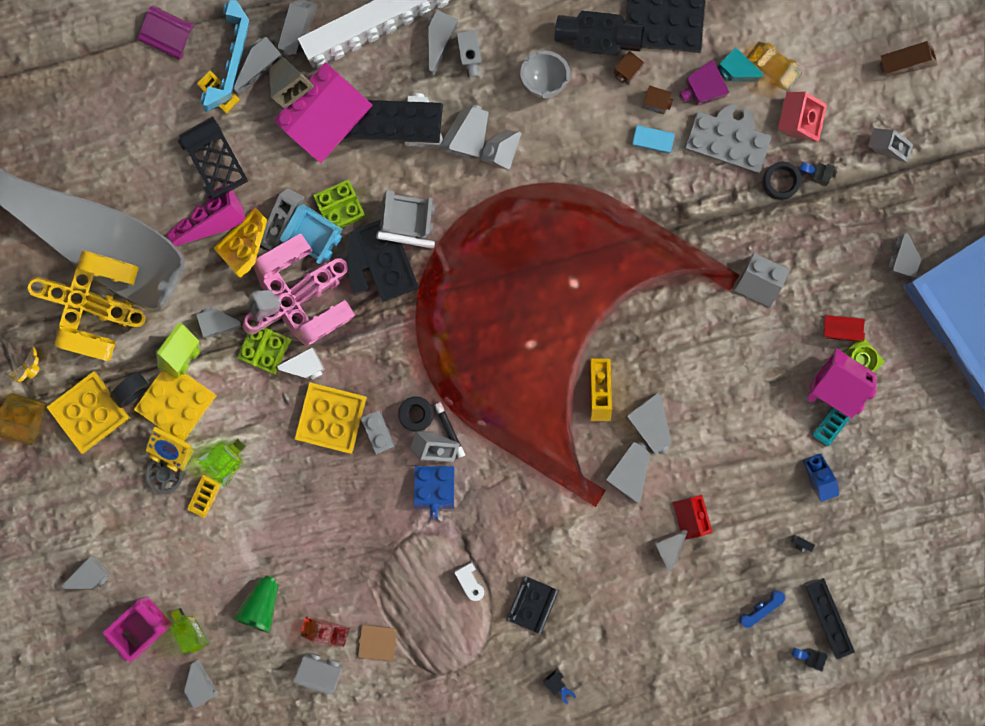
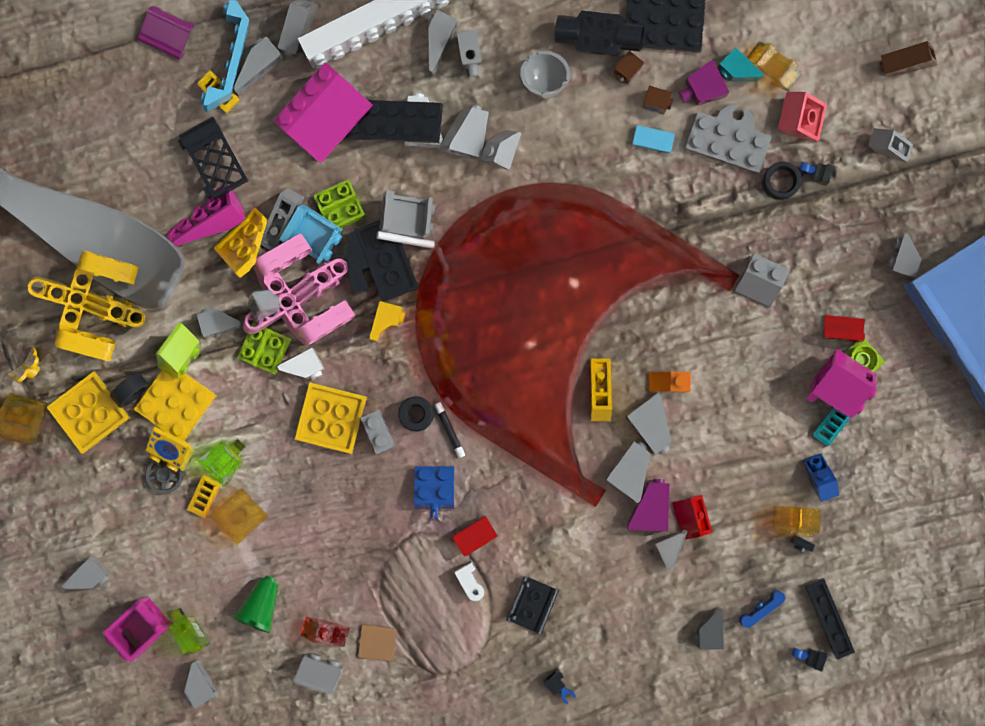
(239, 516): none -> clear yellow slope
(287, 83): dark tan slope -> none
(386, 317): none -> yellow arch
(434, 447): light grey slope -> none
(474, 536): none -> red panel
(653, 508): none -> magenta slope
(669, 381): none -> orange slope
(710, 631): none -> dark grey slope
(799, 519): none -> clear yellow brick

